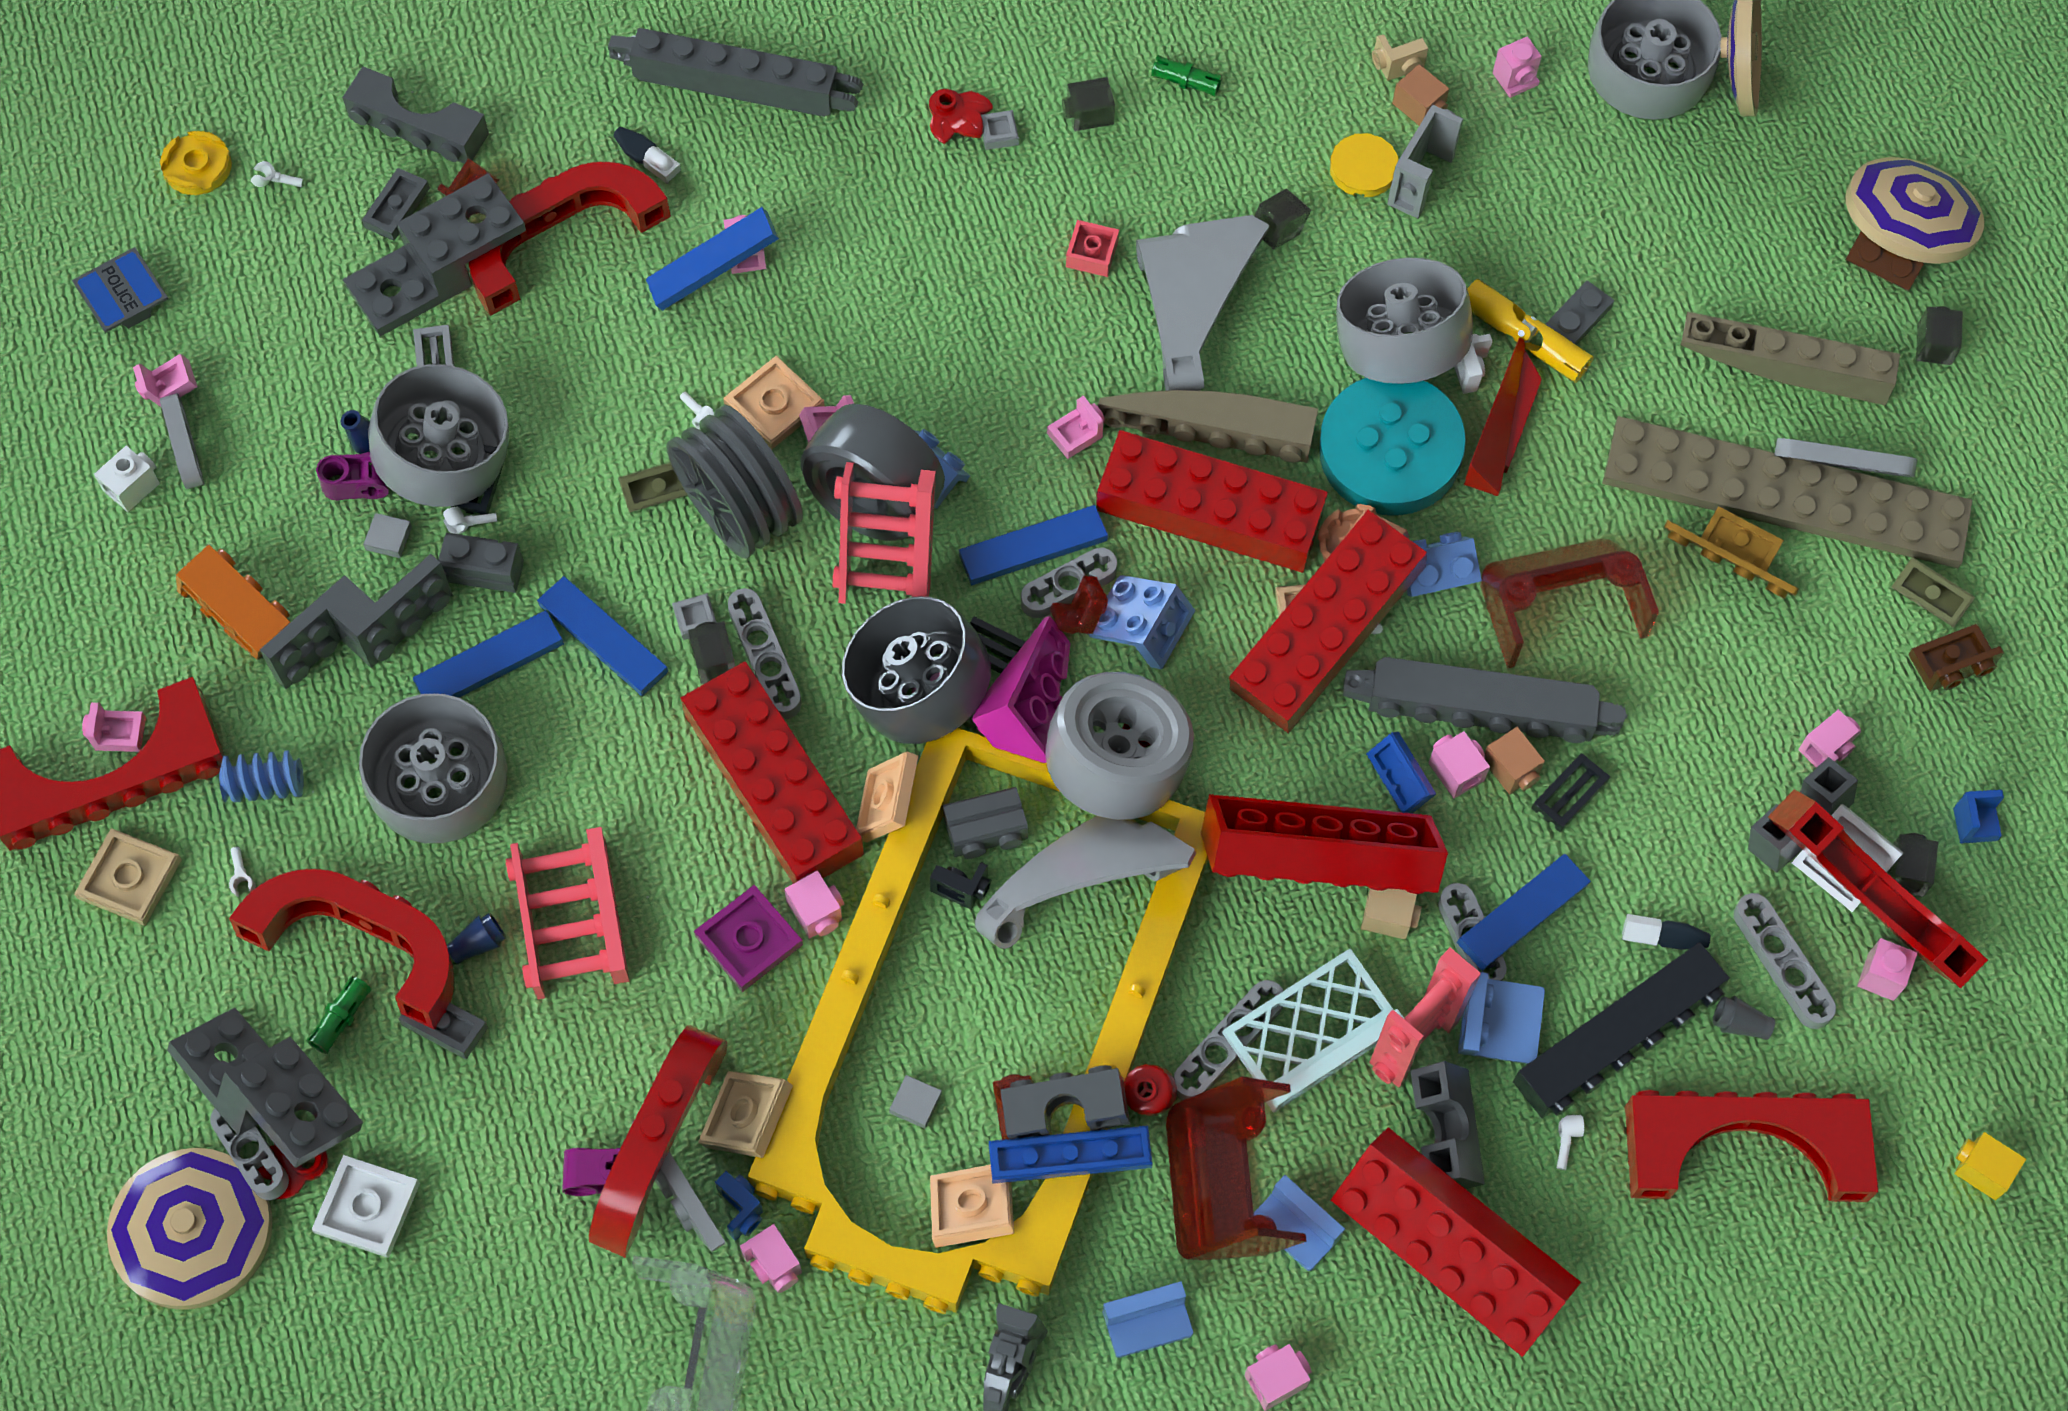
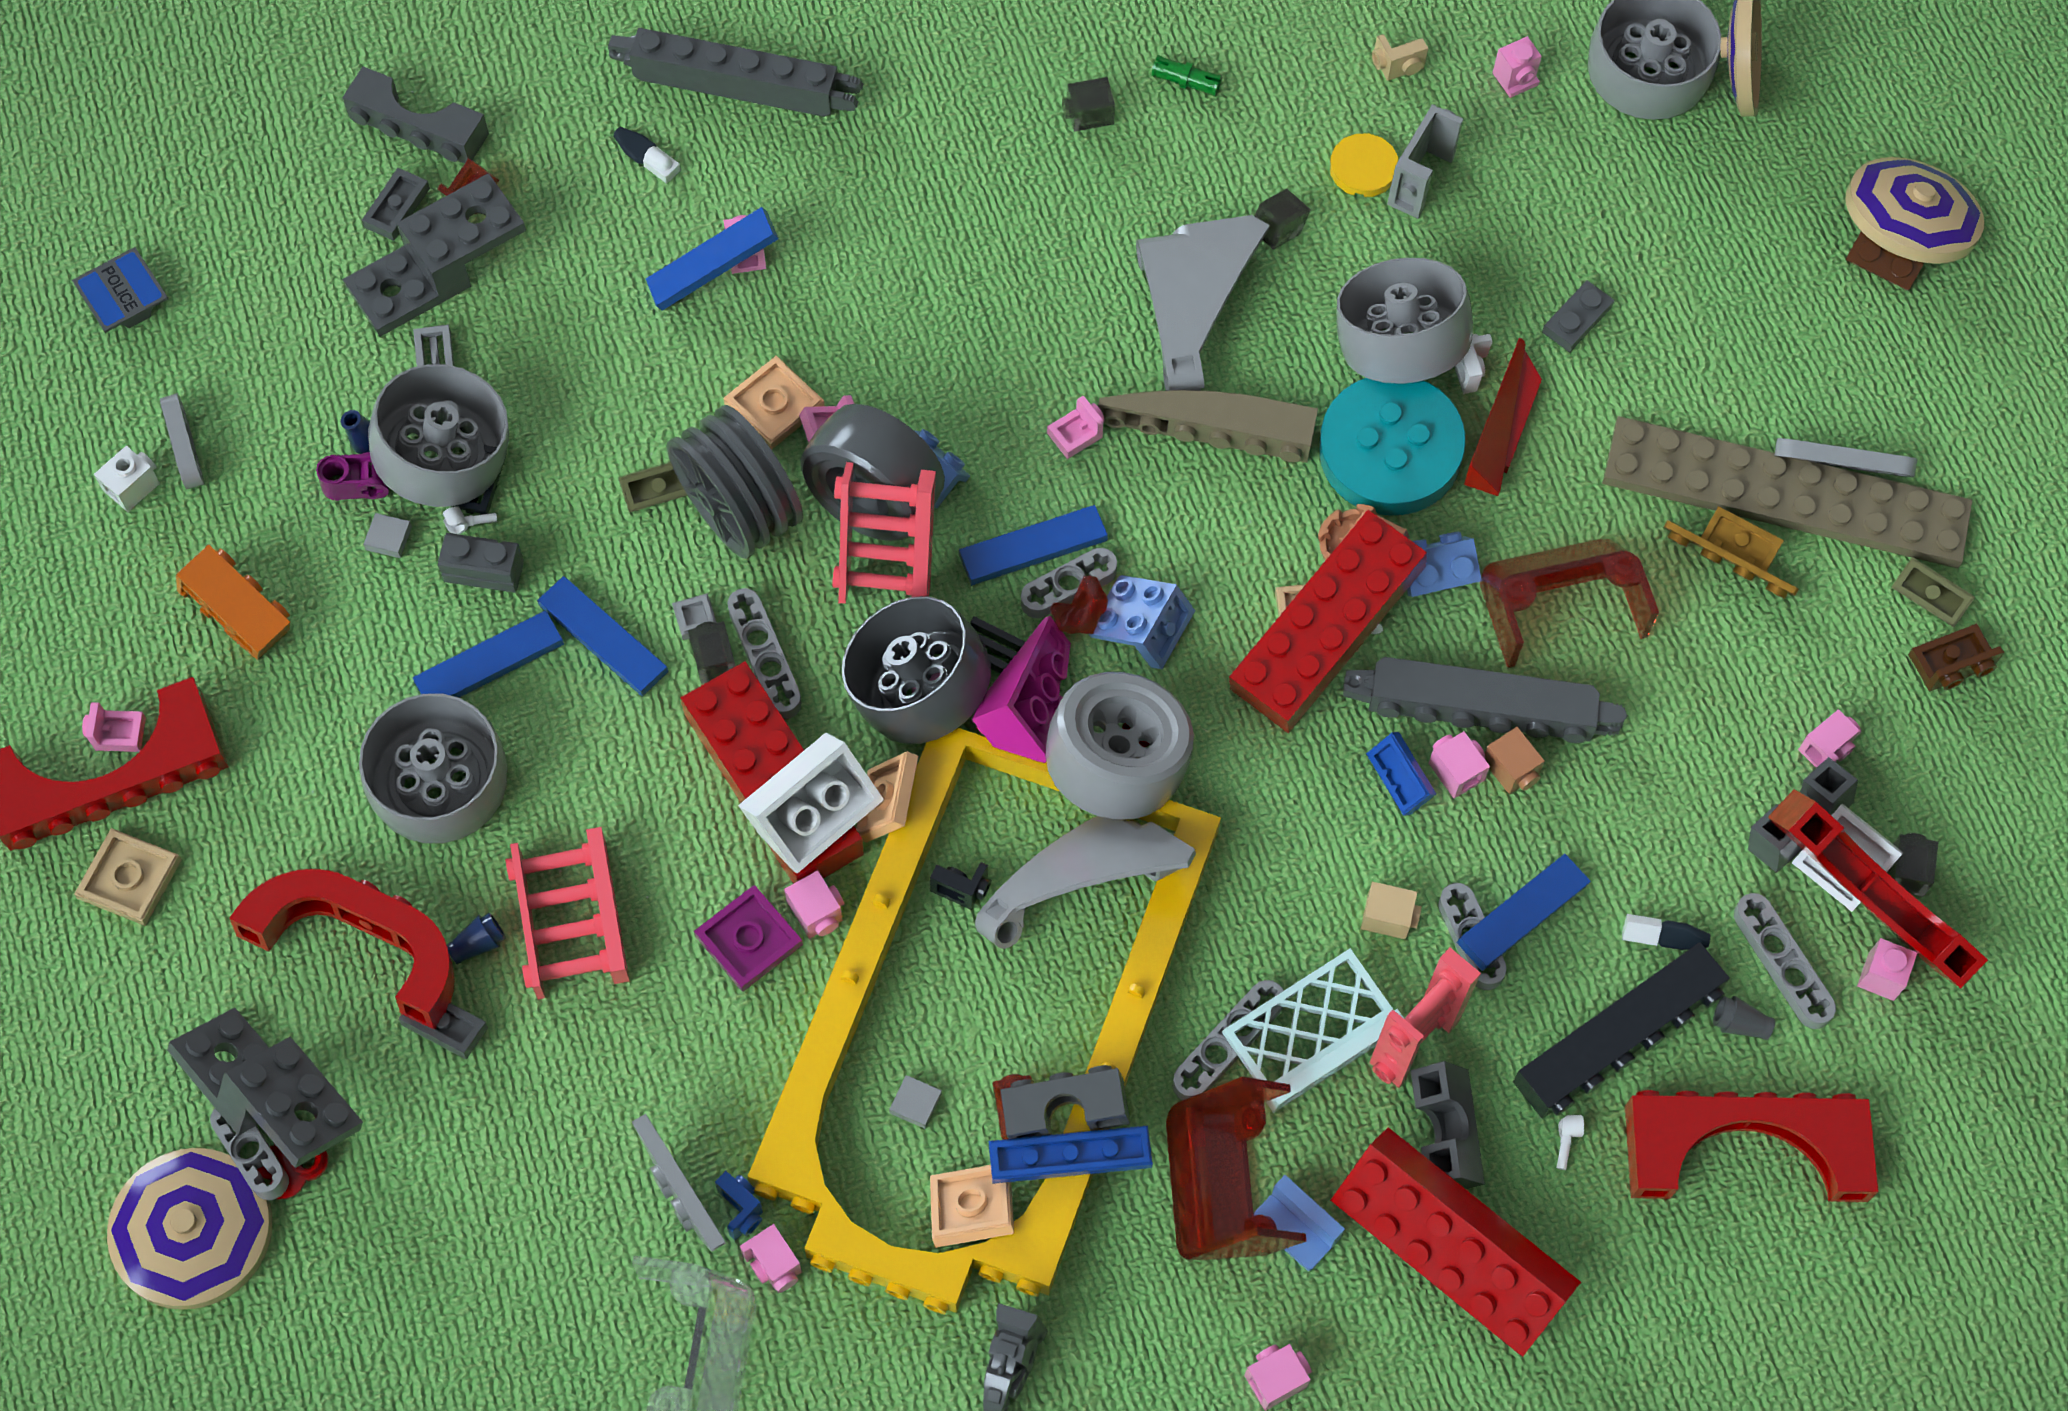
(166, 380): bright pink bracket -> none
(196, 163): yellow tile -> none
(239, 872): white hand -> none
(261, 777): medium blue piece -> none
(272, 175): white hand -> none
(339, 1014): green pin -> none
(363, 625): dark grey bracket -> none
(366, 1206): white plate -> none
(558, 200): red arch -> none
(586, 1170): magenta piece -> none
(622, 1202): red arch -> none
(700, 411): white hand -> none
(745, 1114): tan tile -> none
(811, 802): none -> white slope
(959, 117): red plate -> none
(985, 823): dark grey brick -> none
(999, 130): light grey tile -> none
(1092, 248): coral piece -> none
(1147, 1320): medium blue panel -> none
(1163, 1091): red head -> none
(1211, 501): red brick -> none
(1323, 844): red brick -> none
(1418, 92): nougat brick -> none
(1502, 1021): medium blue bracket -> none
(1512, 320): yellow piece -> none
(1551, 814): black tile -> none
(1795, 358): dark tan slope -> none
(1939, 335): clear smoke brick -> none
(1978, 817): blue panel -> none
(1988, 1165): yellow brick -> none

